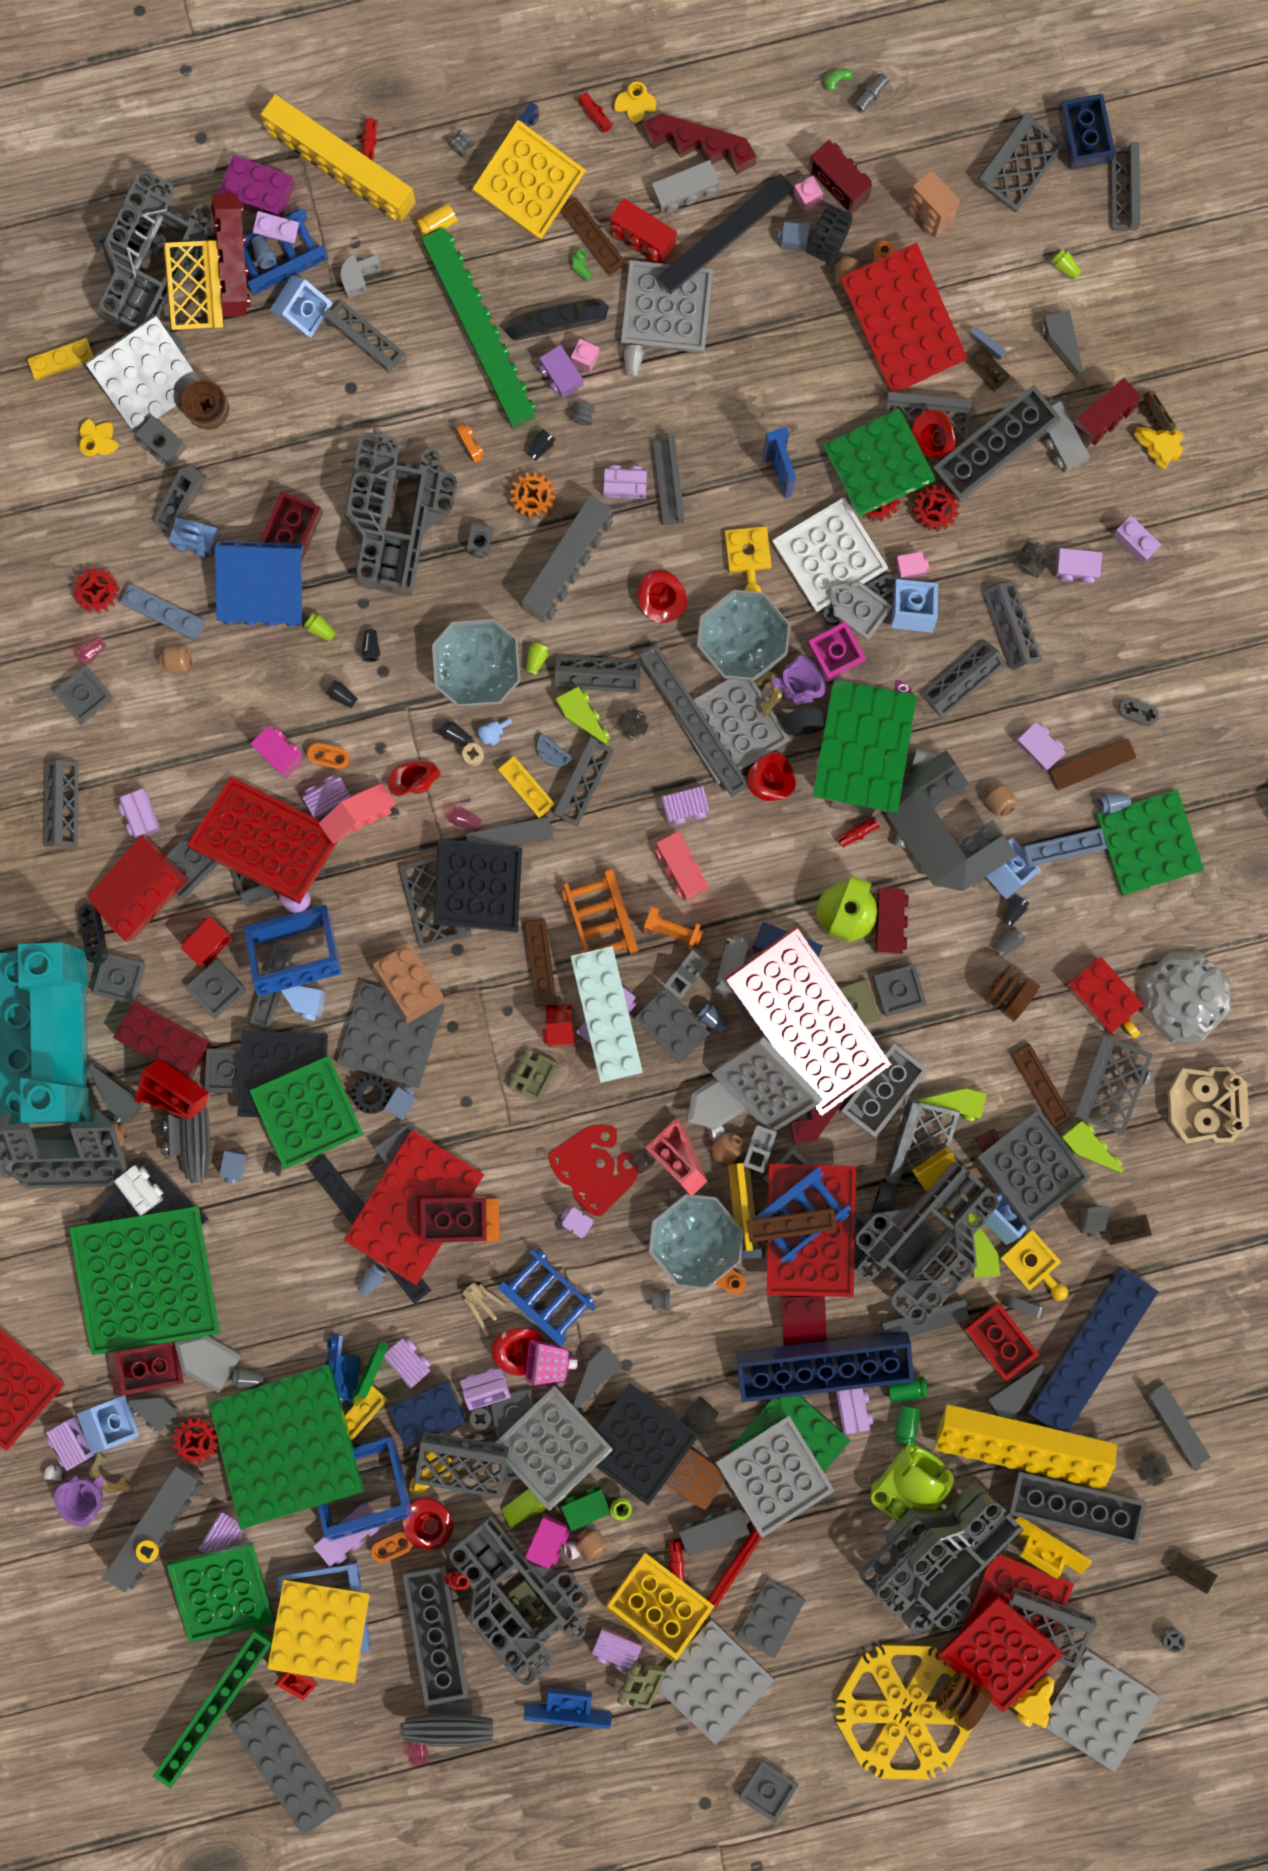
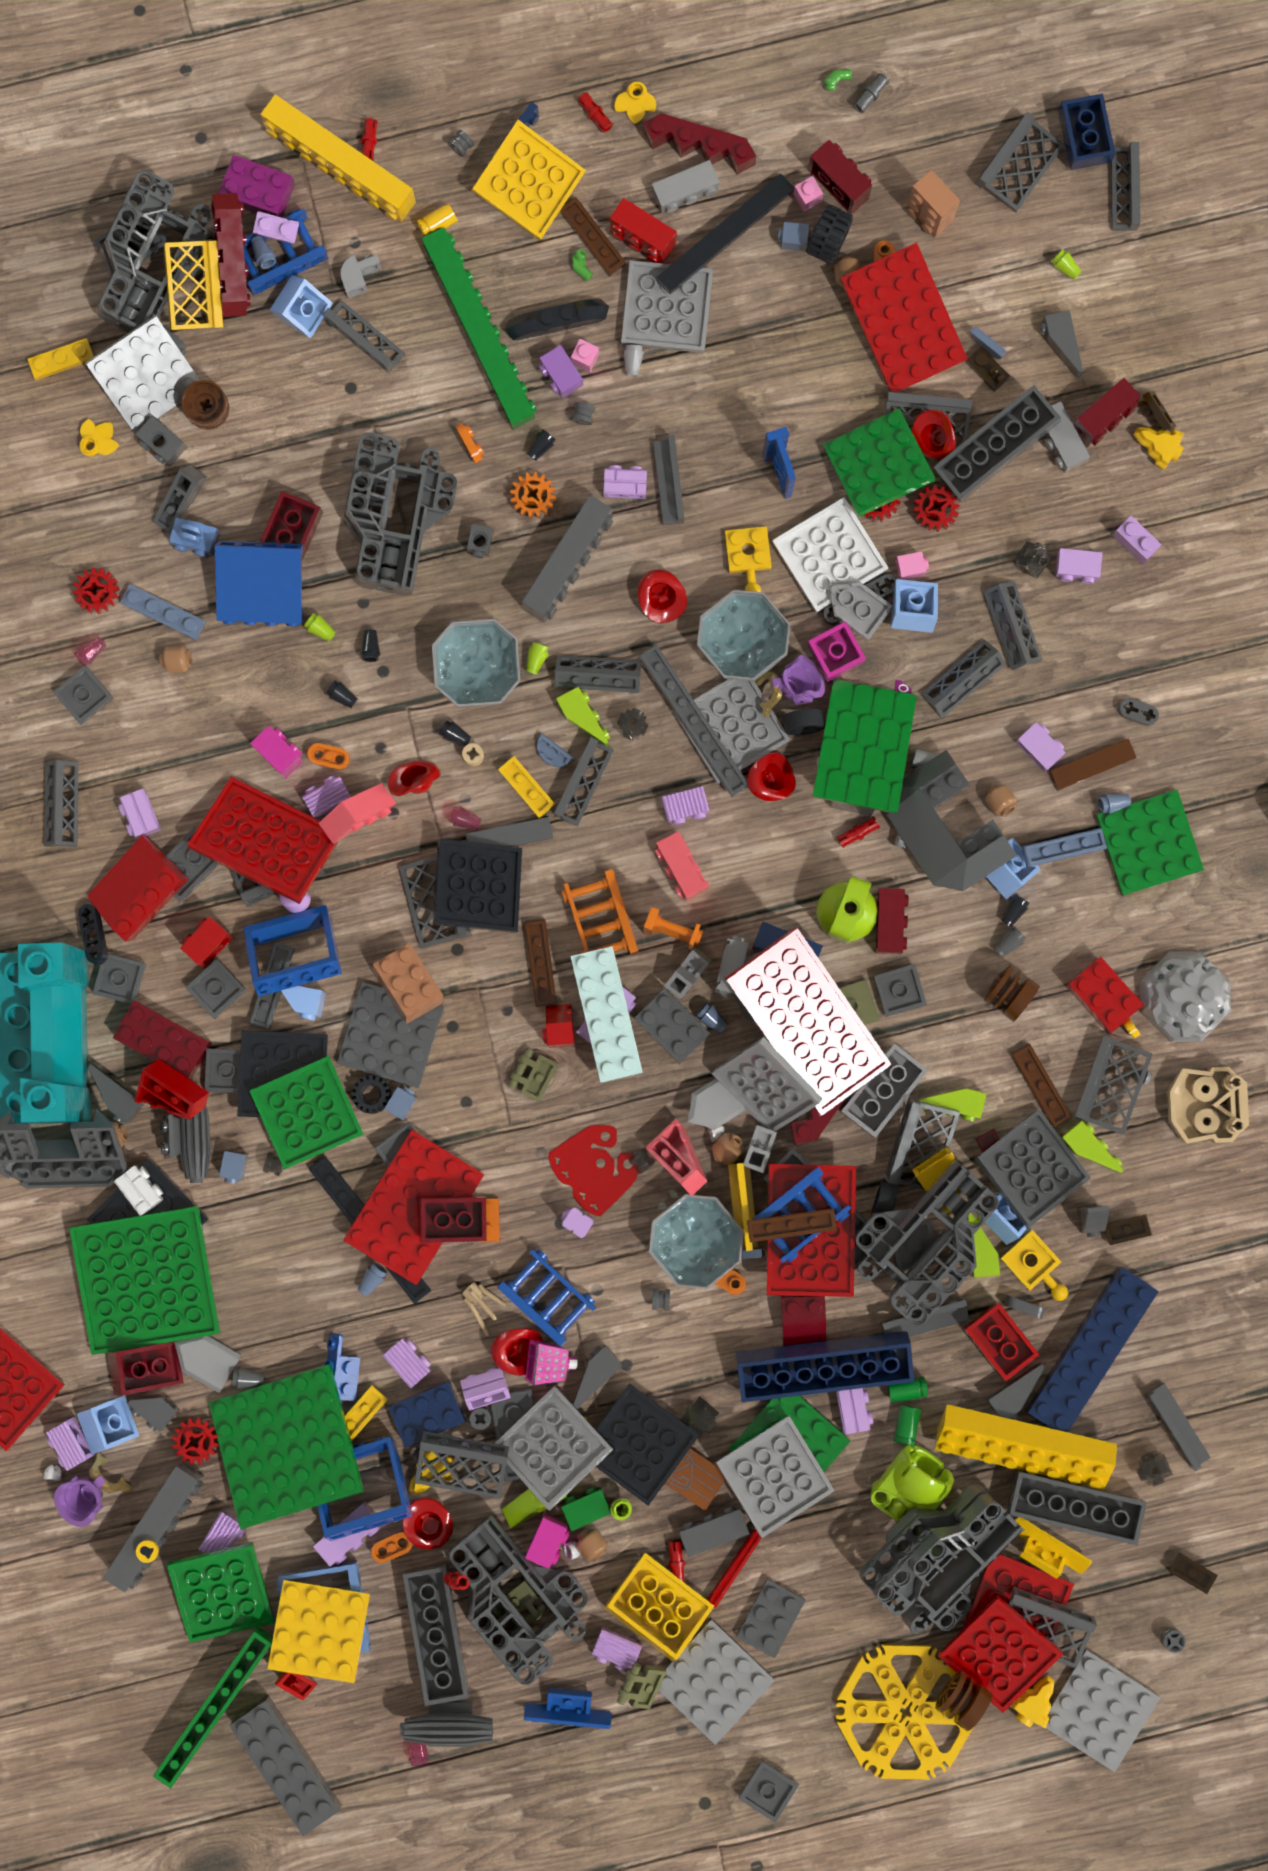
(369, 1373): green tile -> none
(490, 732): light blue piece -> none

